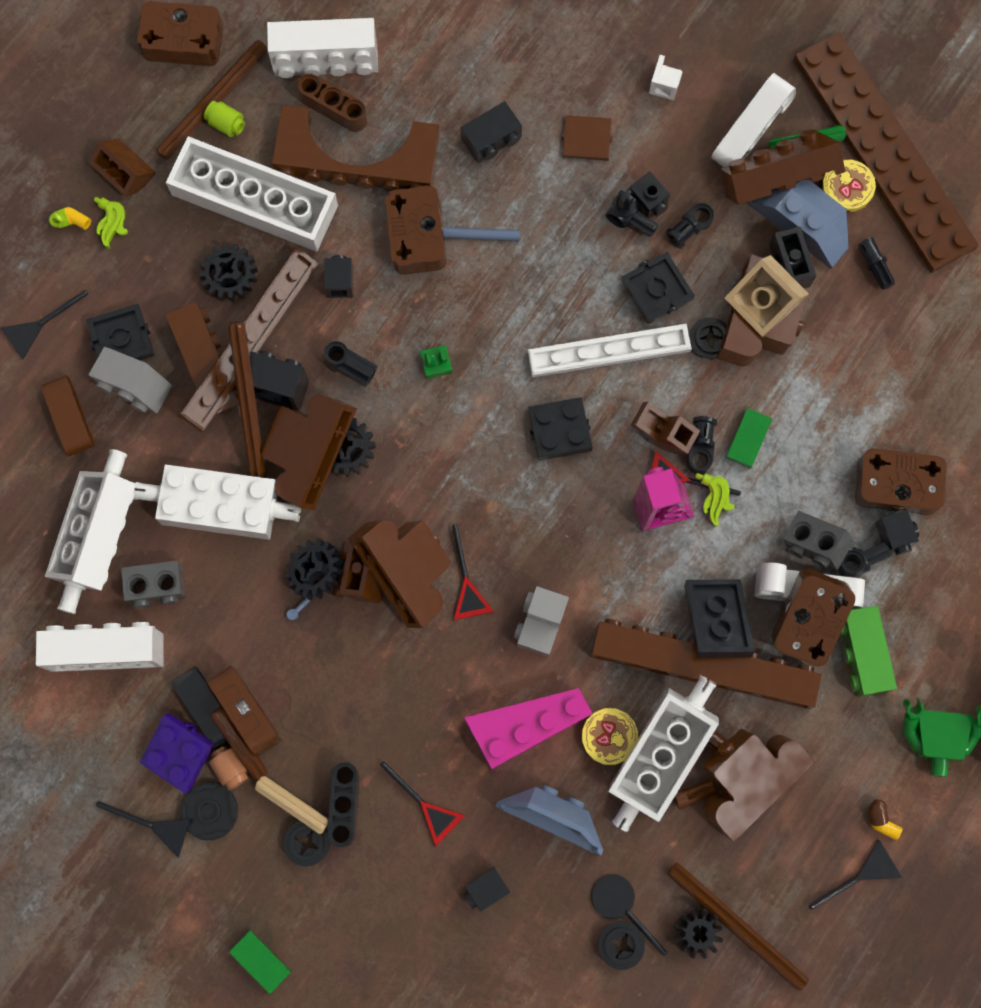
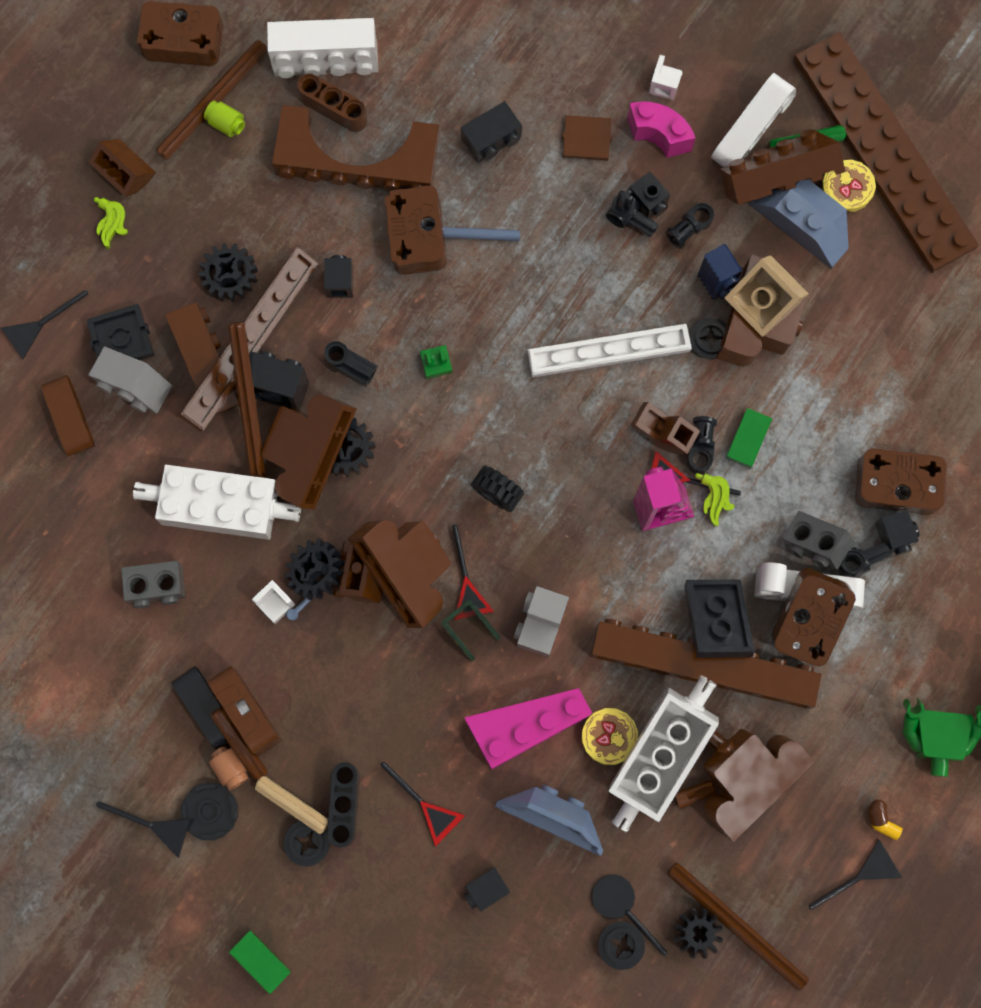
(67, 217): arm -> none
(91, 530): white brick -> none
(99, 648): white brick -> none
(177, 752): dark purple plate -> none
(252, 194): white brick -> none
(273, 601): none -> white panel
(468, 604): none -> clear green piece
(497, 488): none -> black tyre
(560, 428): black plate -> none
(657, 287): black plate -> none
(660, 126): none -> dark pink brick
(719, 272): none -> dark blue brick
(793, 255): black brick -> none
(867, 653): bright green brick -> none
(876, 263): black axle -> none

